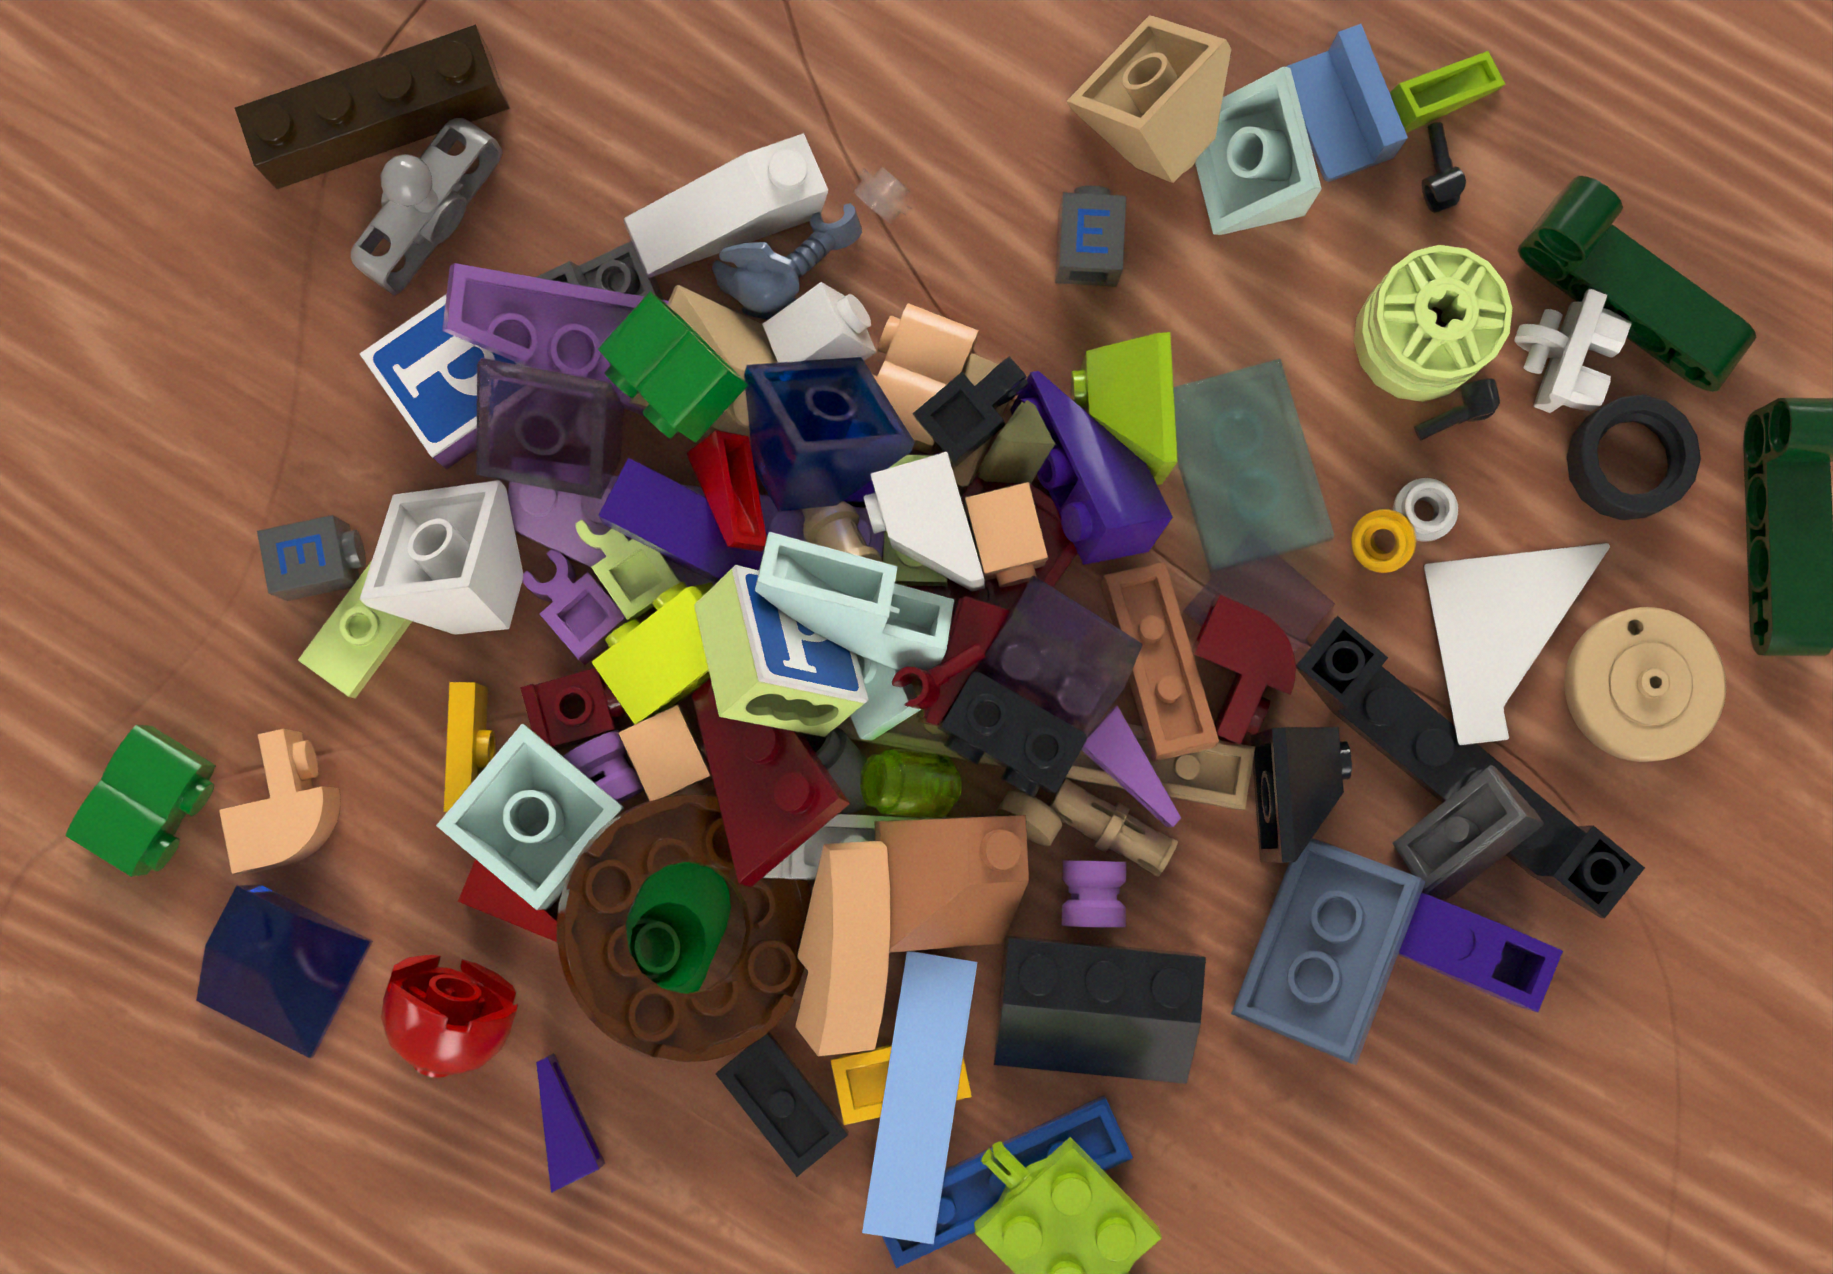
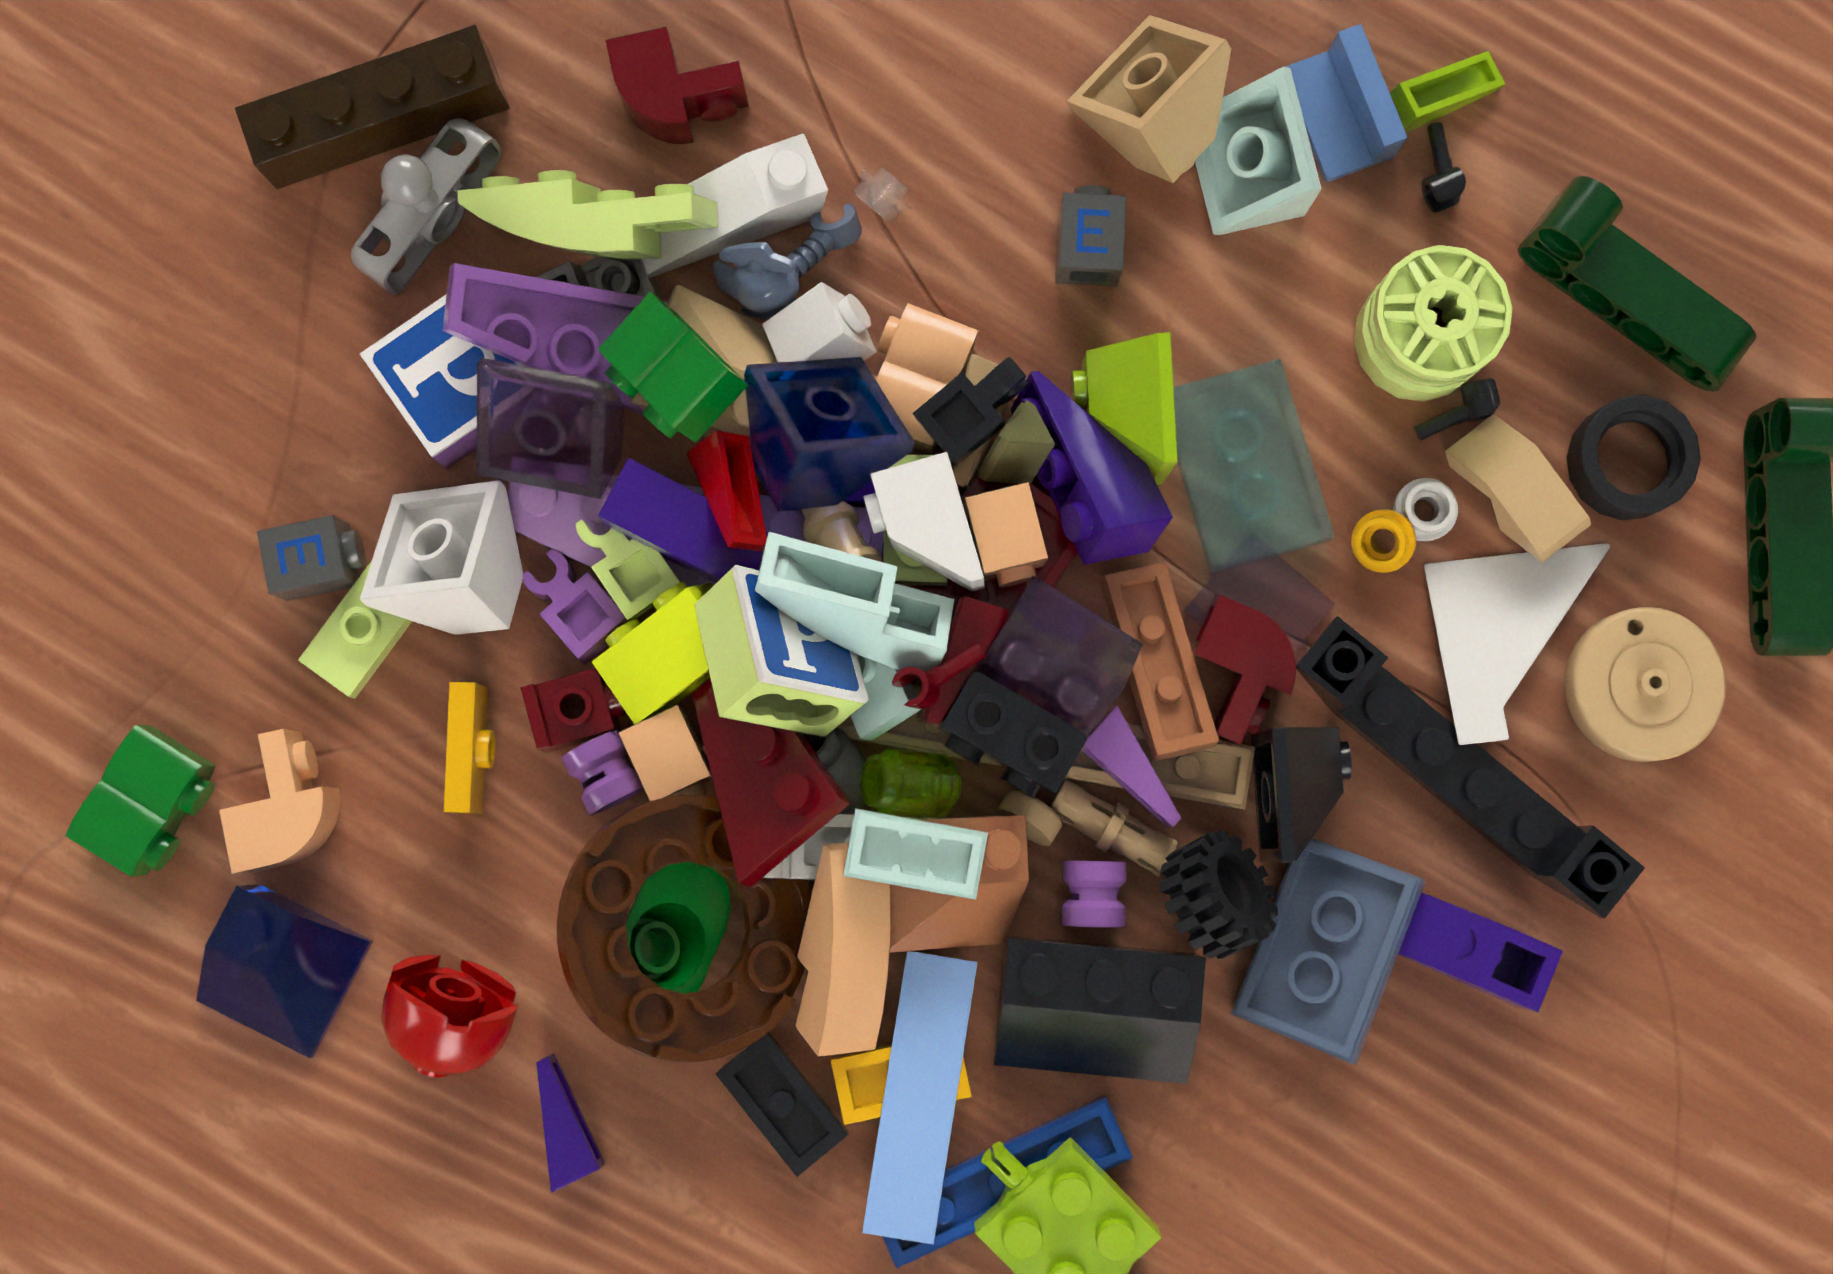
(494, 897): red piece -> none
(529, 817): light aqua slope -> none
(588, 220): none -> yellowish green slope
(660, 97): none -> dark red brick
(915, 854): none -> light aqua plate
(1218, 894): none -> black tyre
(1467, 834): flat silver slope -> none
(1523, 487): none -> tan slope
(1584, 328): white hips -> none

